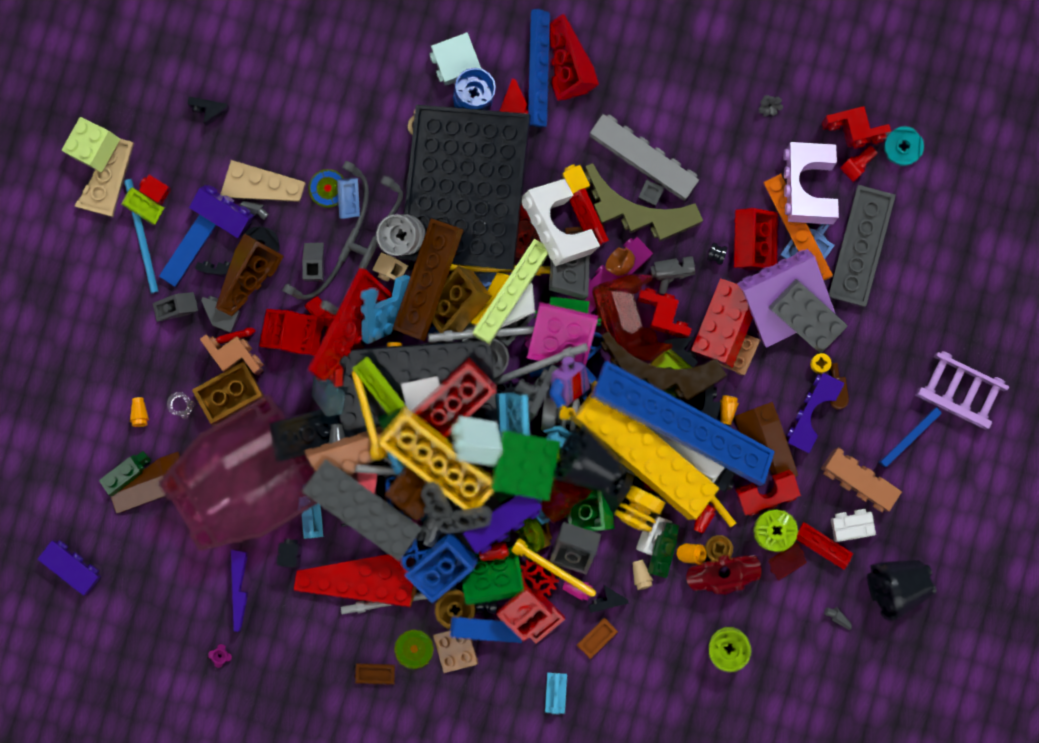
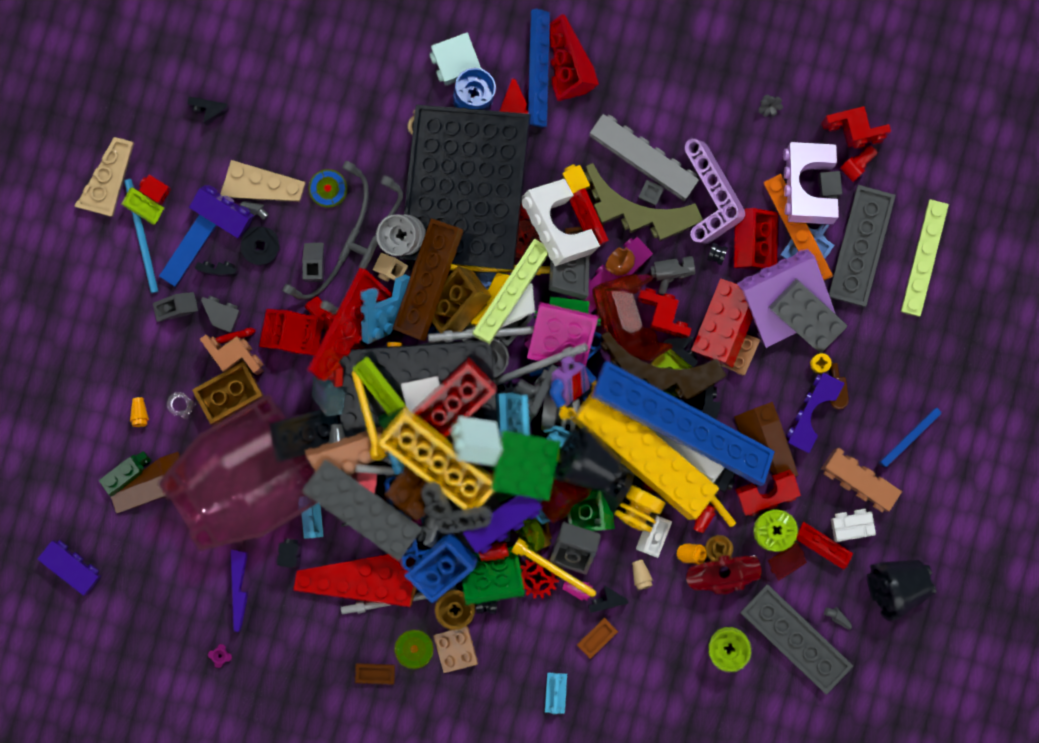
(90, 144): yellowish green brick -> none
(248, 269): reddish brown wedge -> none
(348, 198): medium blue plate -> none
(482, 630): blue tile -> none
(531, 615): red bracket -> none
(664, 551): dark green hinge -> none
(716, 192): none -> lavender beam
(728, 409): light orange cone -> none
(796, 639): none -> dark grey plate
(830, 185): none -> dark grey brick
(910, 155): teal plate -> none
(924, 258): none -> yellowish green plate
(946, 401): lavender fence -> none

